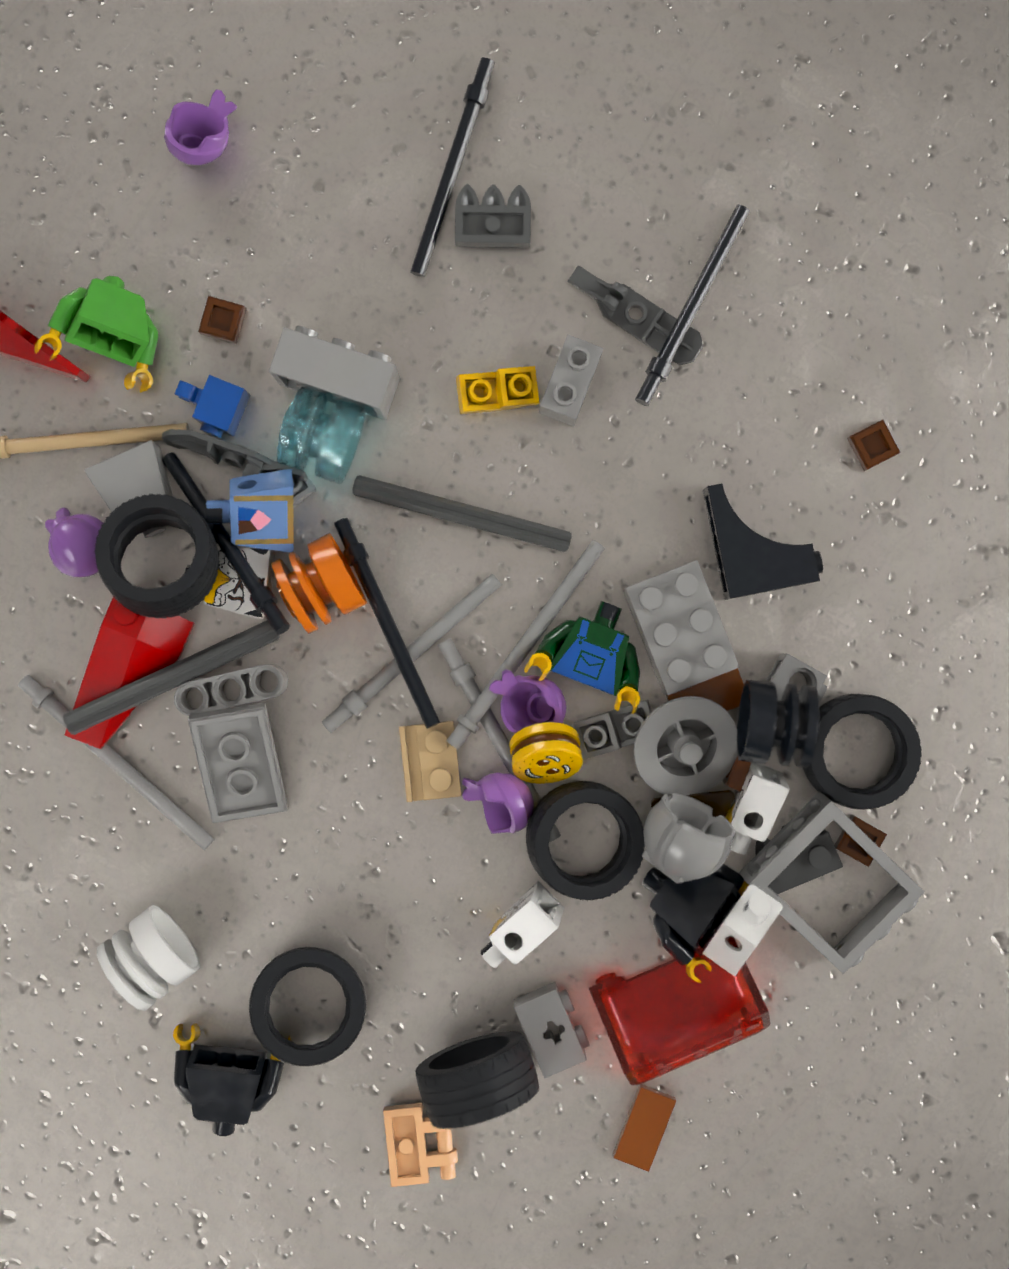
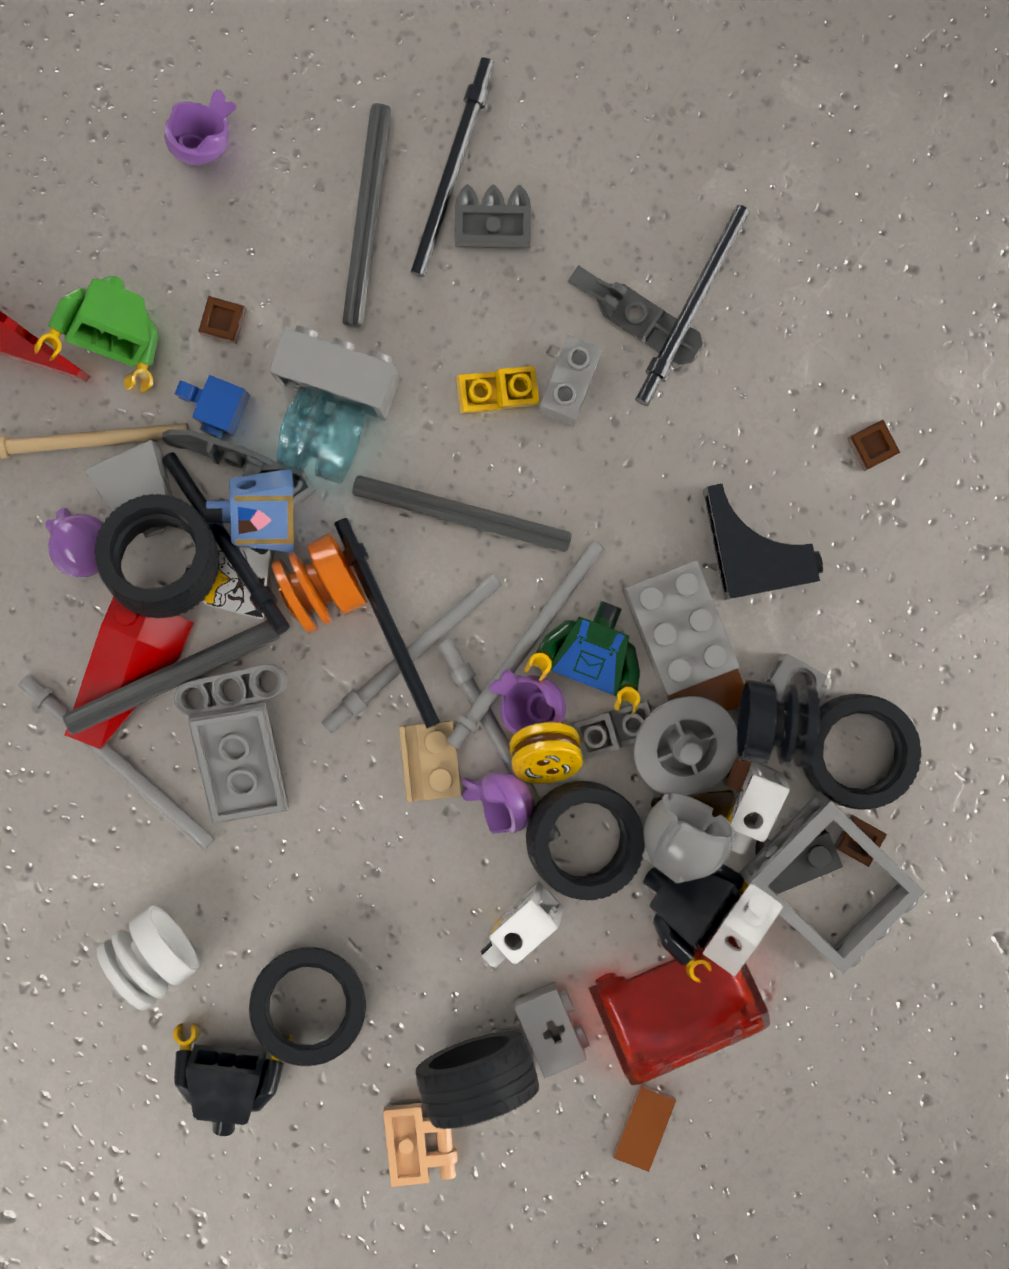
(366, 215): none -> dark grey axle

